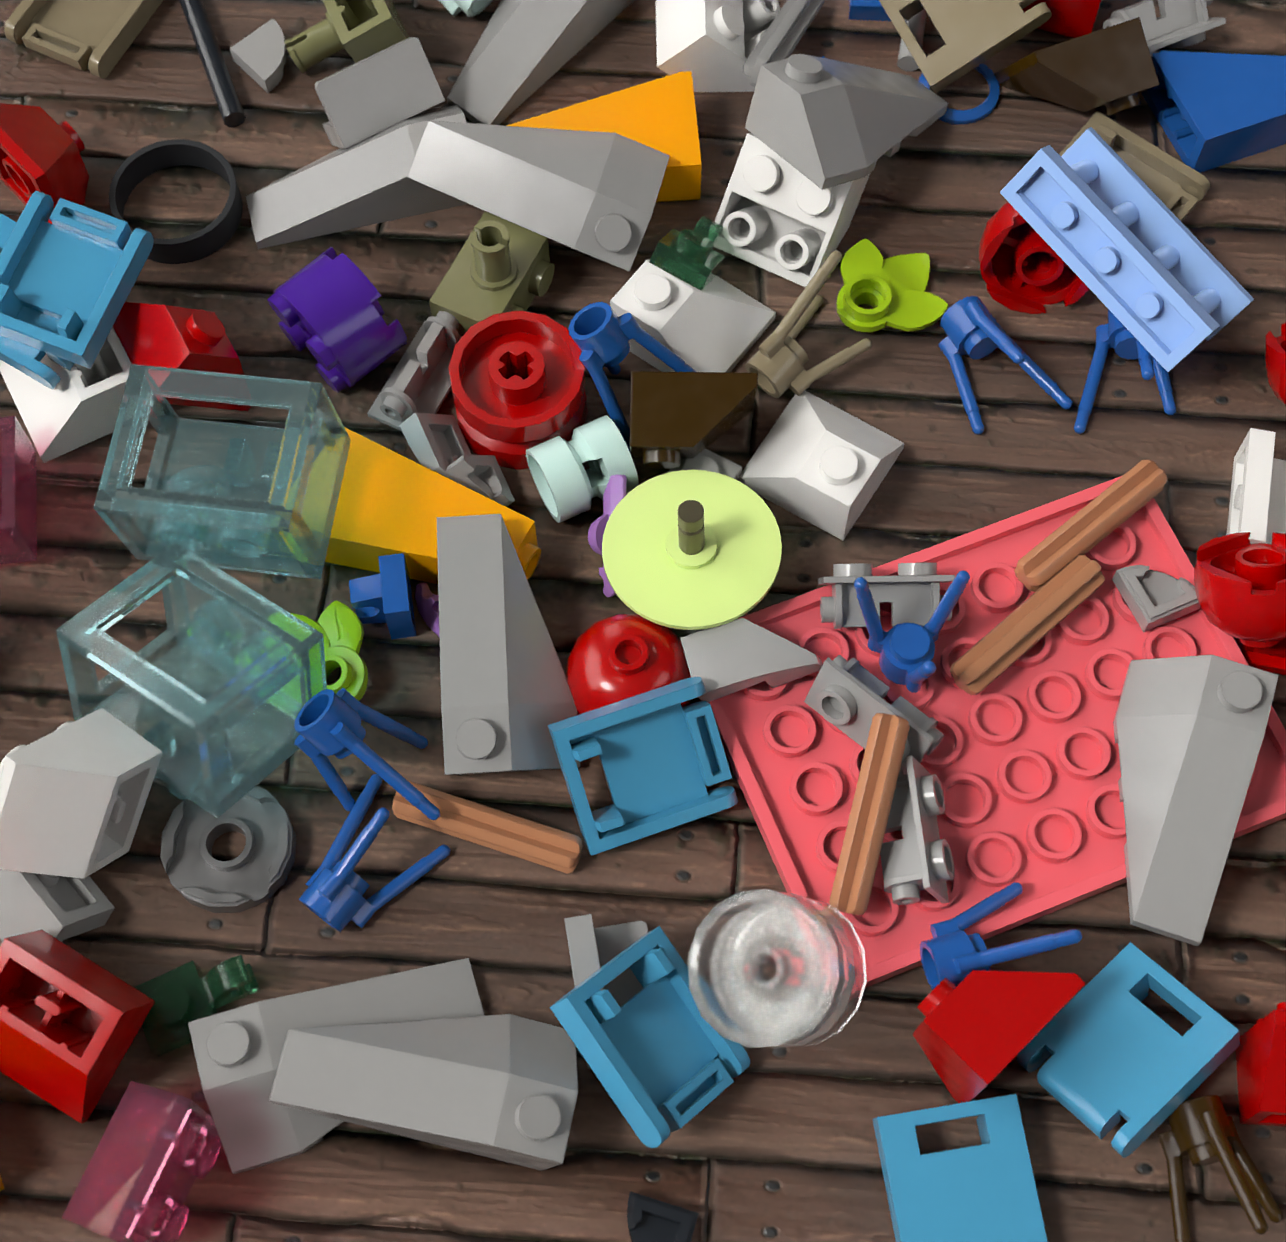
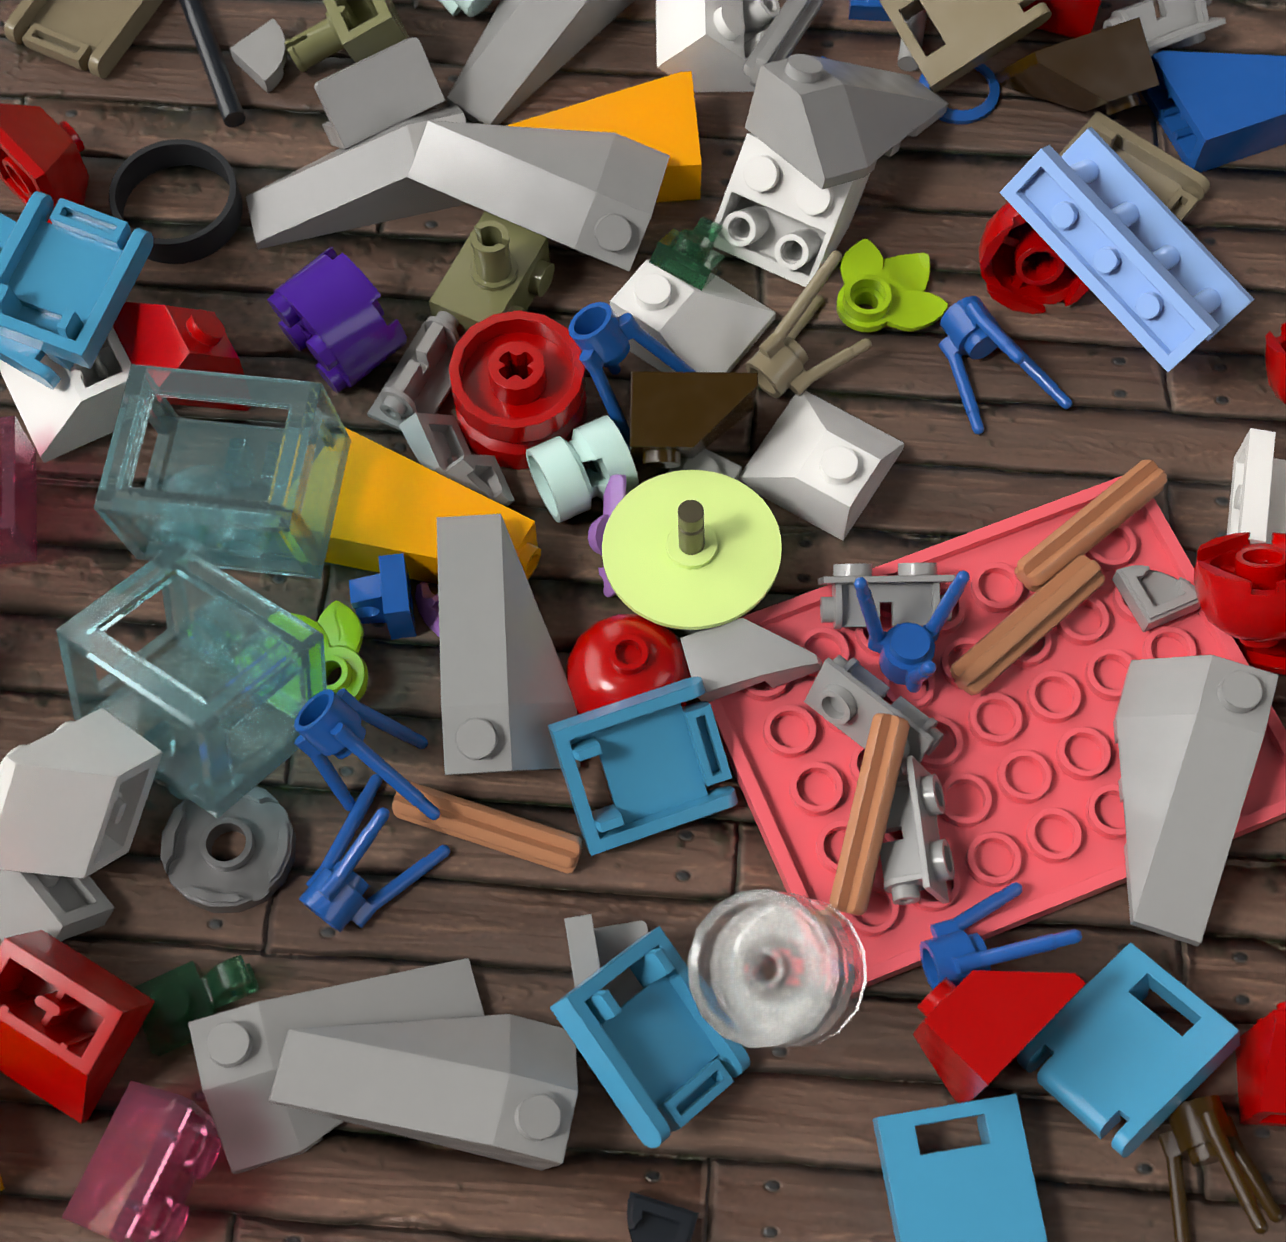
(1126, 346): blue plant -> none

